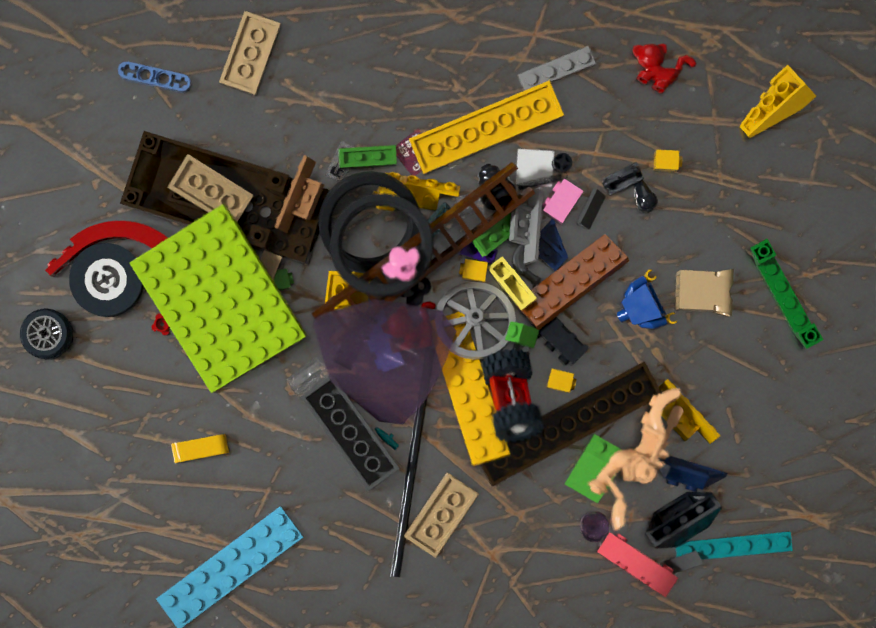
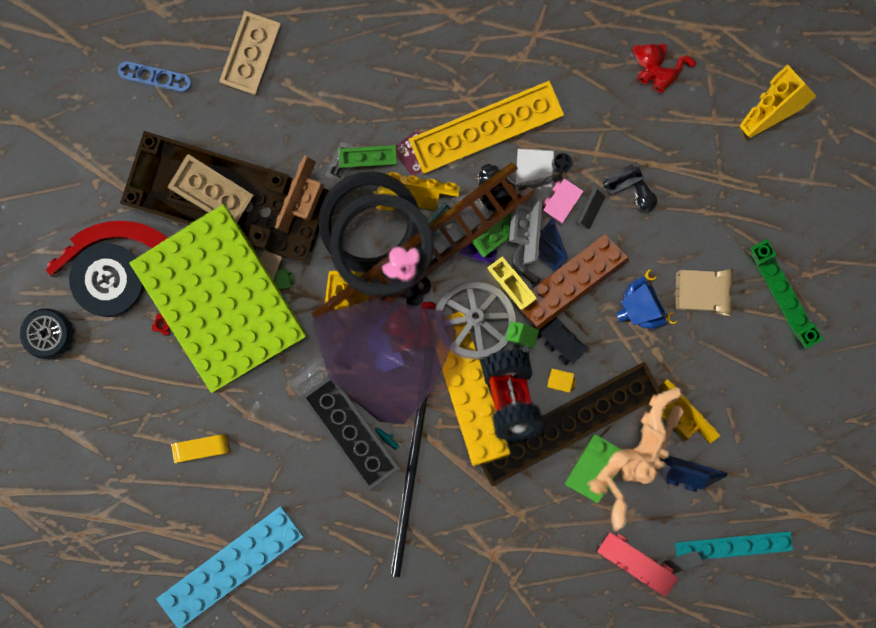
(441, 515): tan tile -> none
(473, 270): yellow brick -> none
(557, 68): light grey plate -> none
(594, 526): clear purple hair -> none
(667, 161): yellow brick -> none
(682, 519): black wedge -> none

